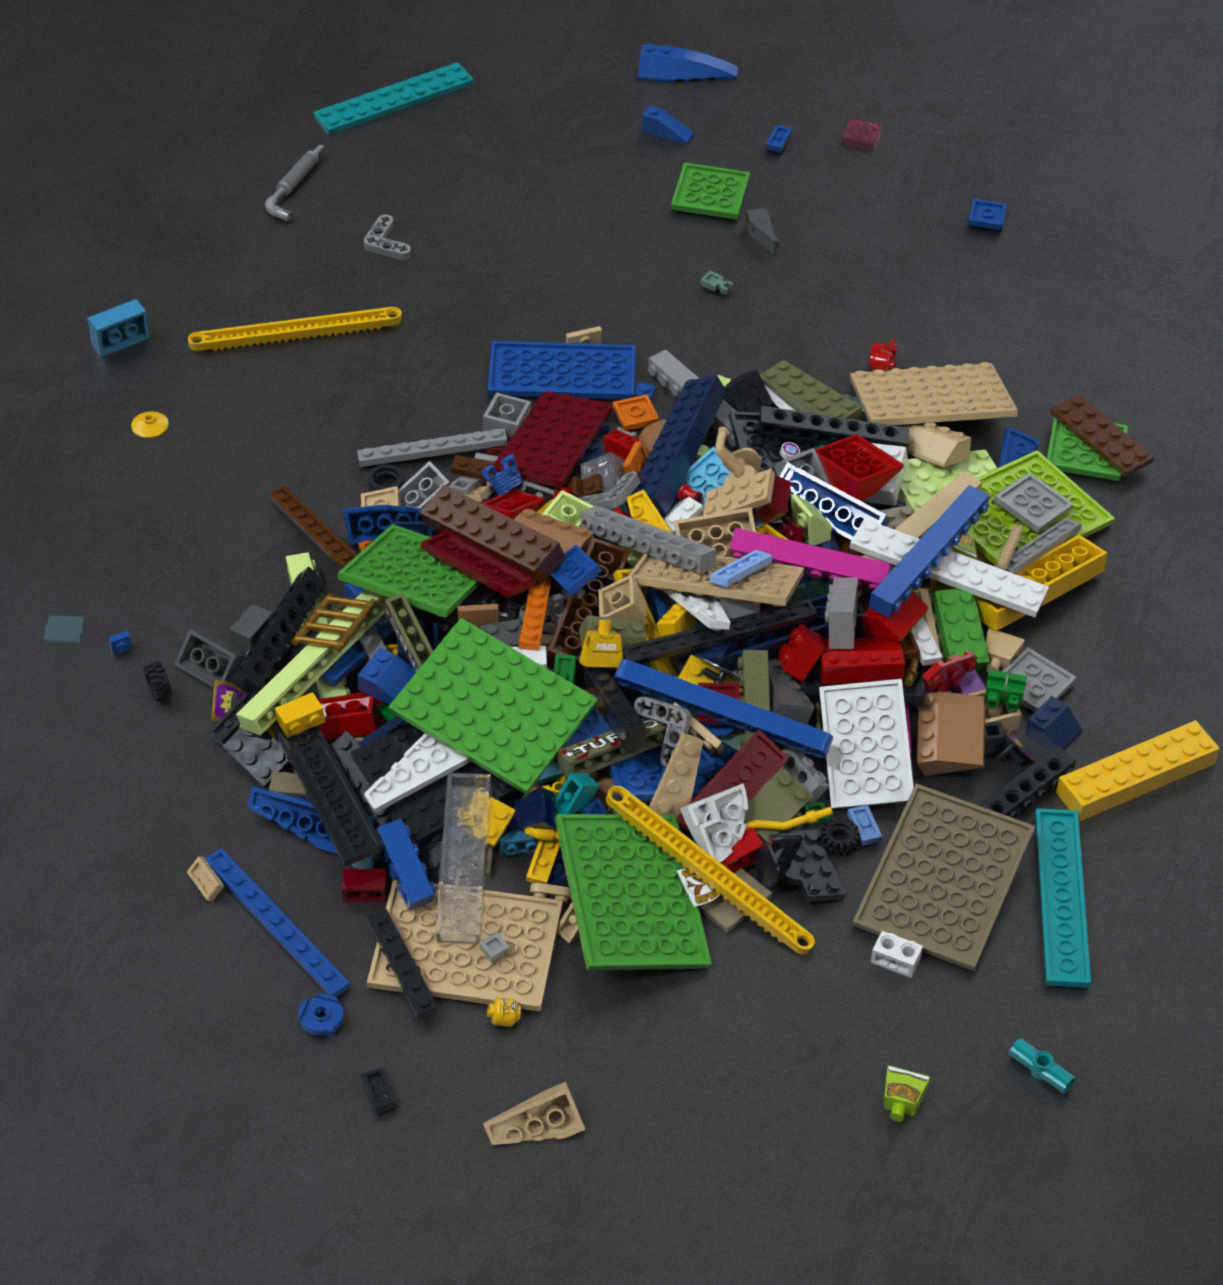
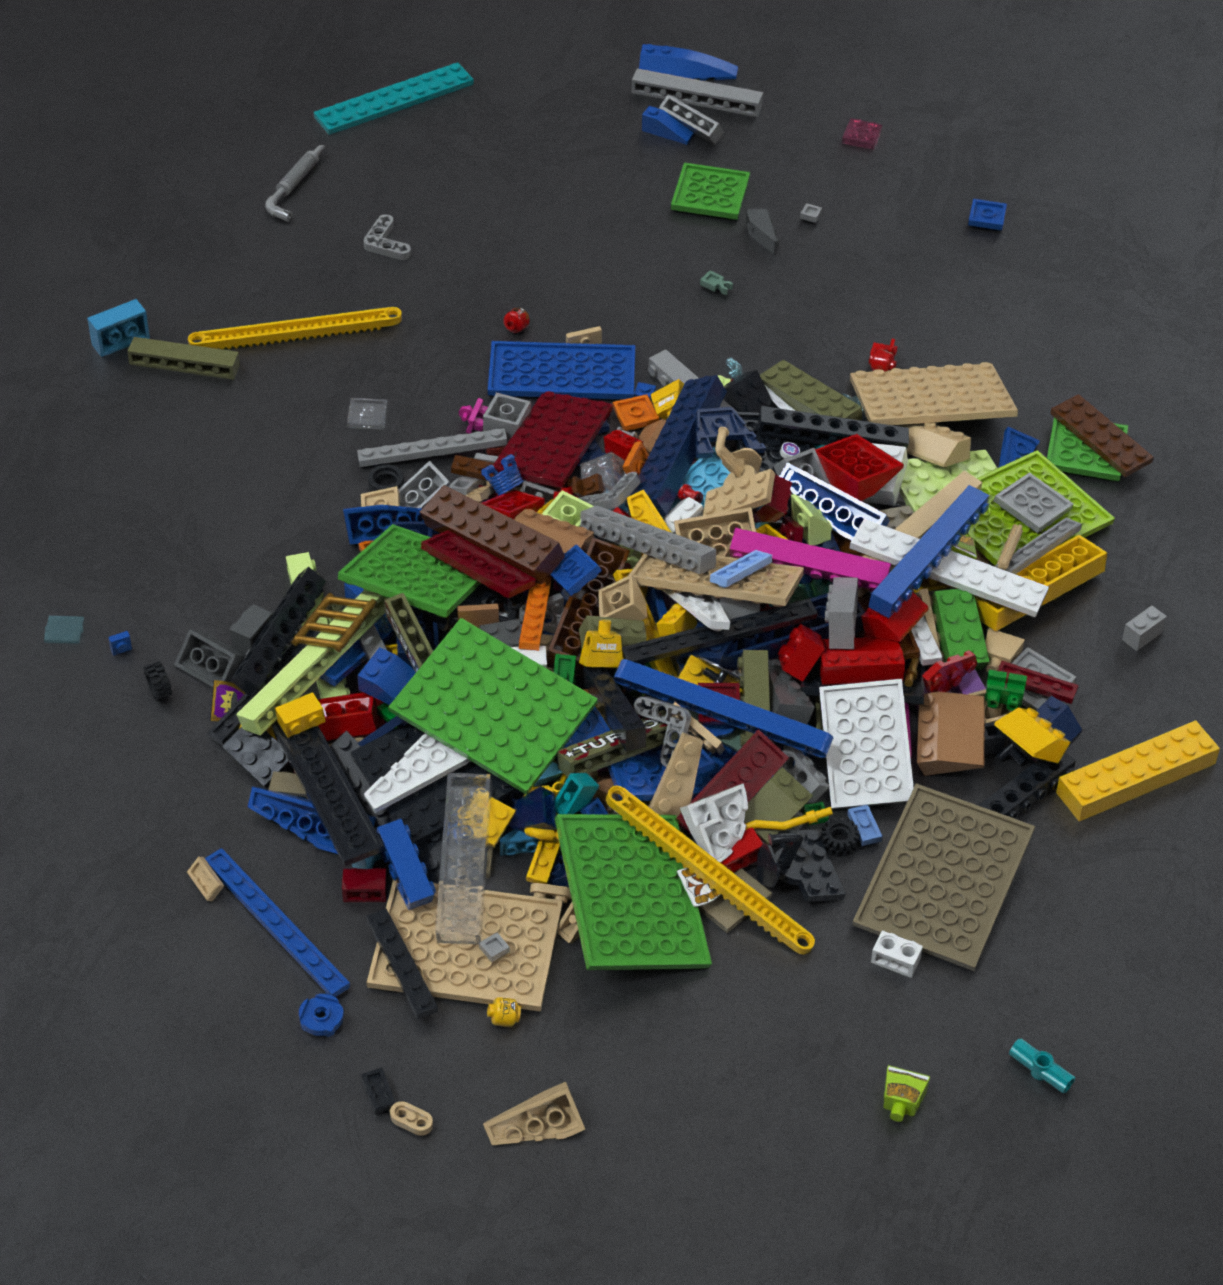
(150, 424): yellow dish -> none
(183, 358): none -> olive brick
(312, 526): reddish brown plate -> none
(367, 413): none -> clear tile
(413, 1117): none -> tan plate
(472, 415): none -> dark pink hips
(516, 320): none -> red head
(666, 397): none -> yellow torso
(693, 120): none -> light grey brick
(697, 92): none -> light grey brick
(711, 419): none -> dark blue wing
(735, 366): none -> clear light blue arm
(778, 138): blue plate -> none
(811, 213): none -> light grey plate
(1034, 734): none -> yellow slope
(1042, 683): none -> dark red plate
(1062, 898): teal plate -> none
(1144, 628): none -> light grey brick

